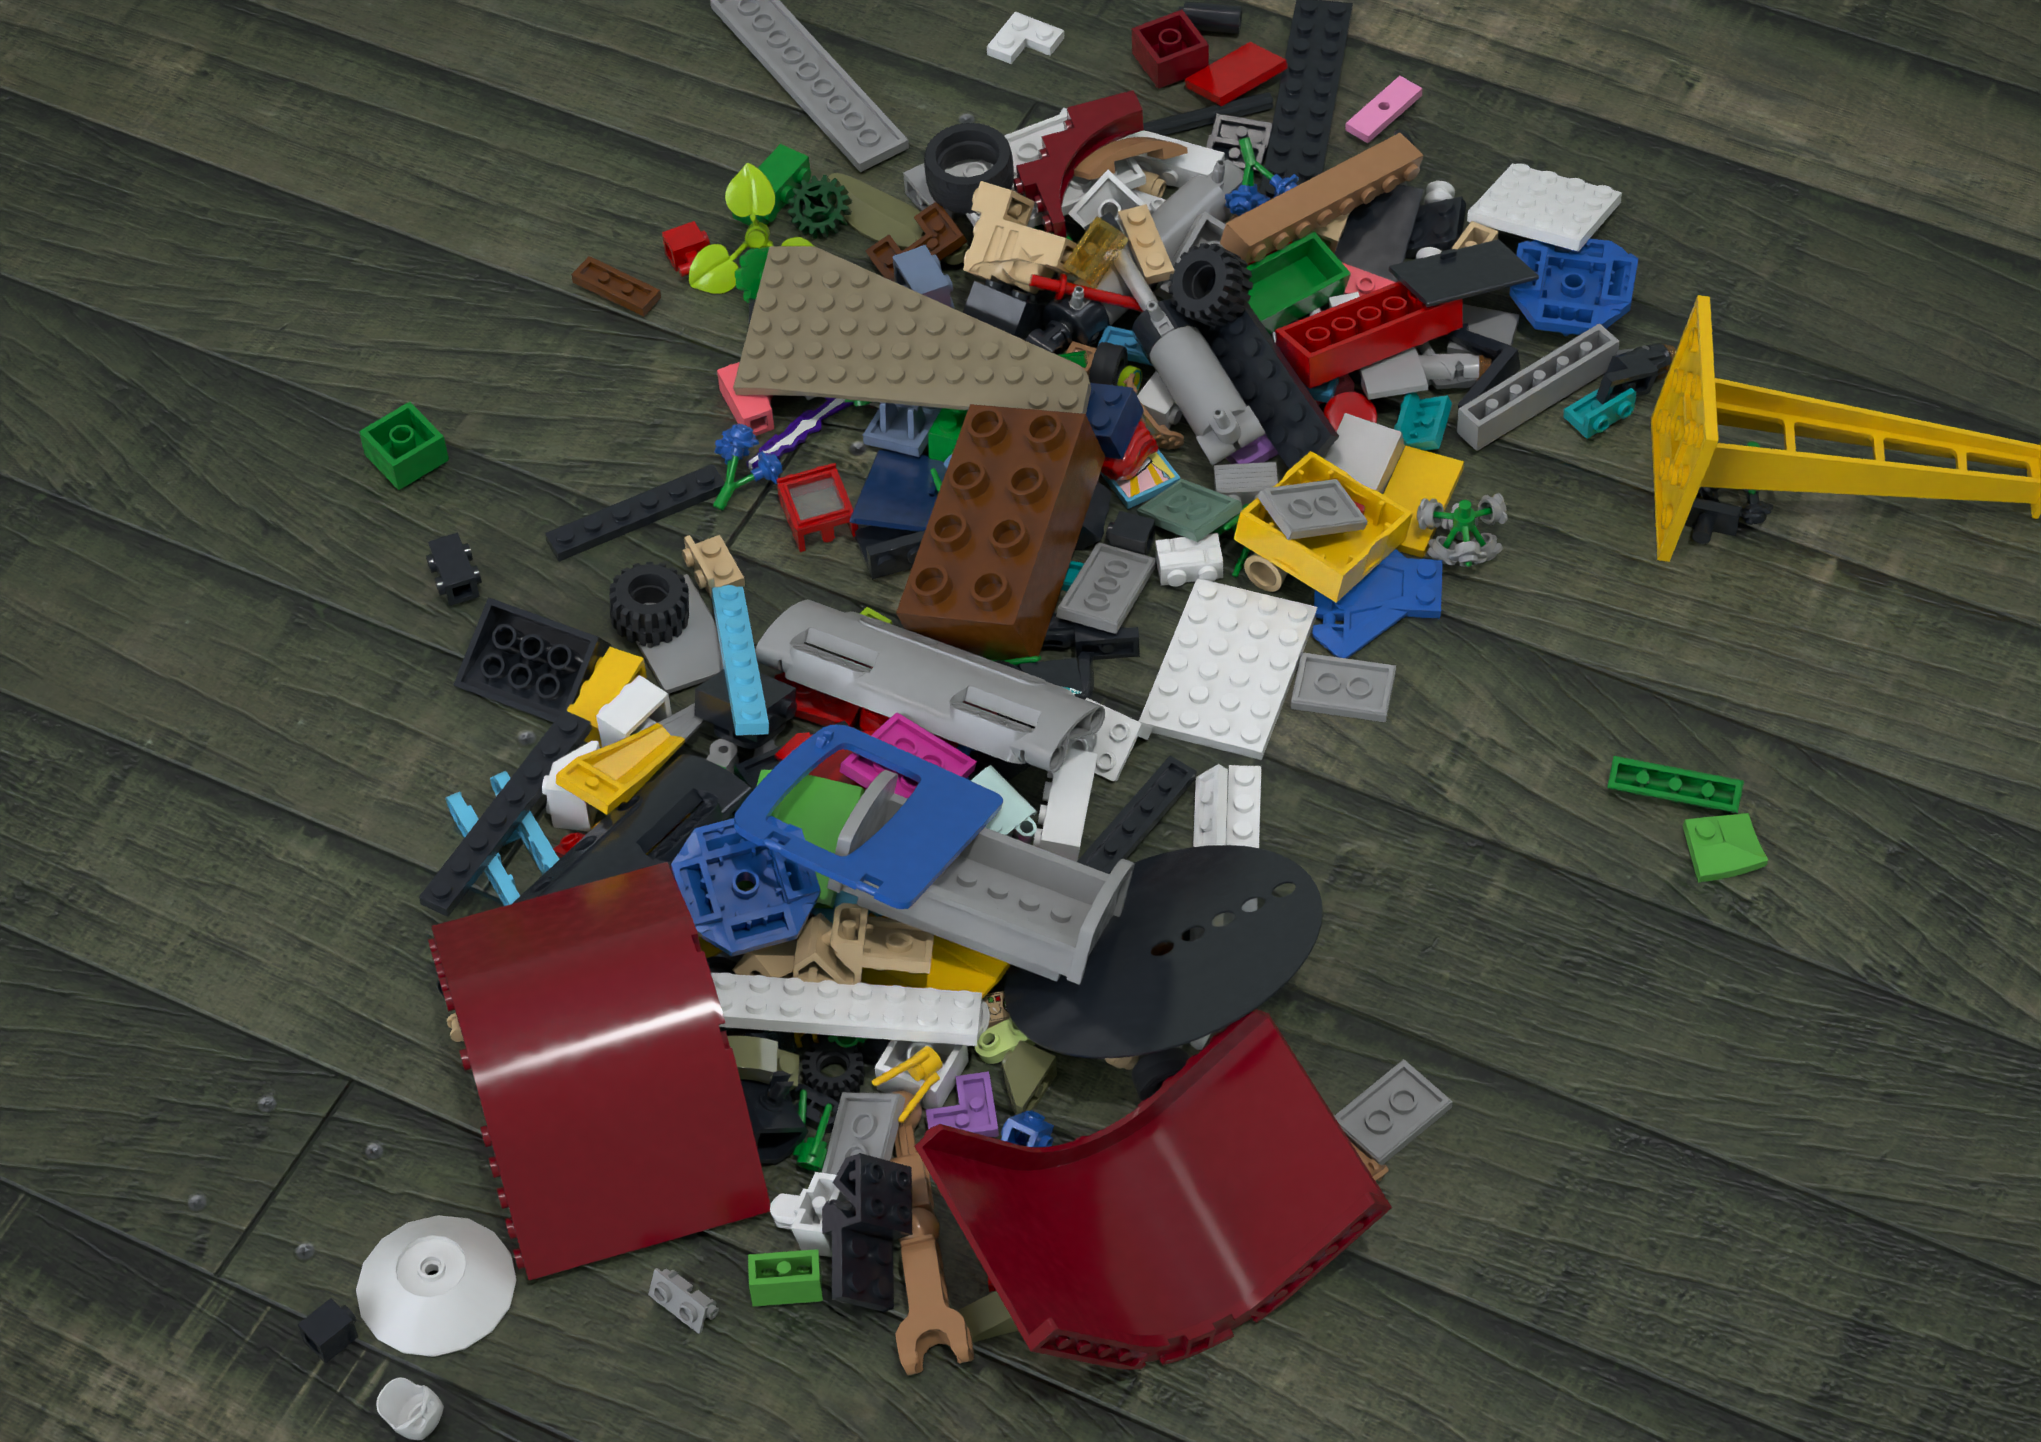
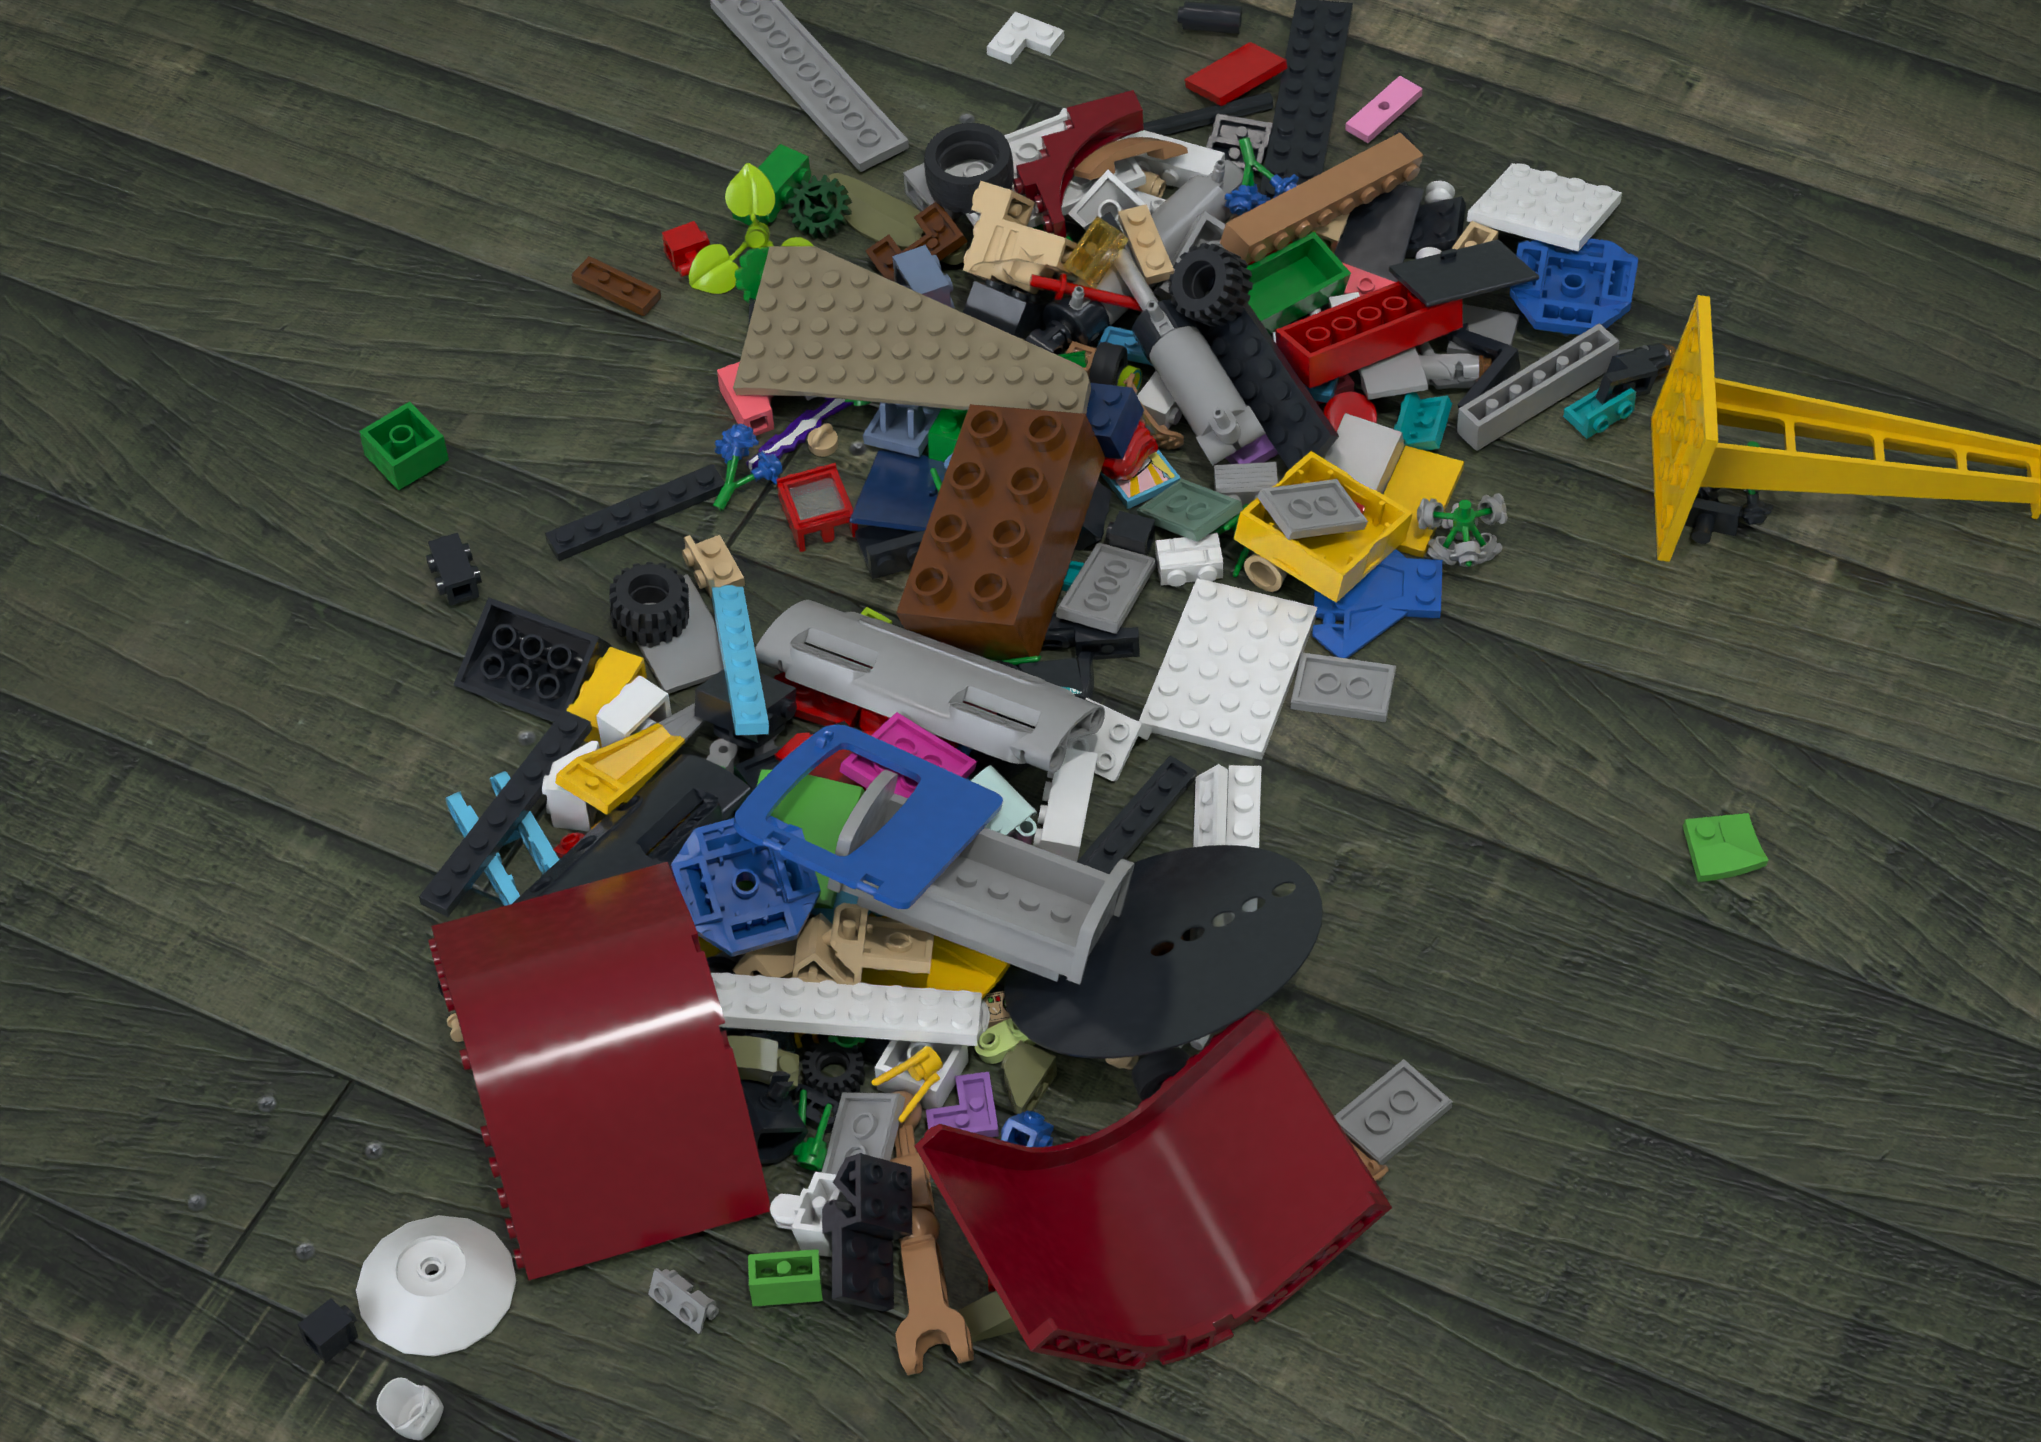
(823, 440): none -> tan tile
(1169, 48): dark red brick -> none
(1675, 784): green brick -> none

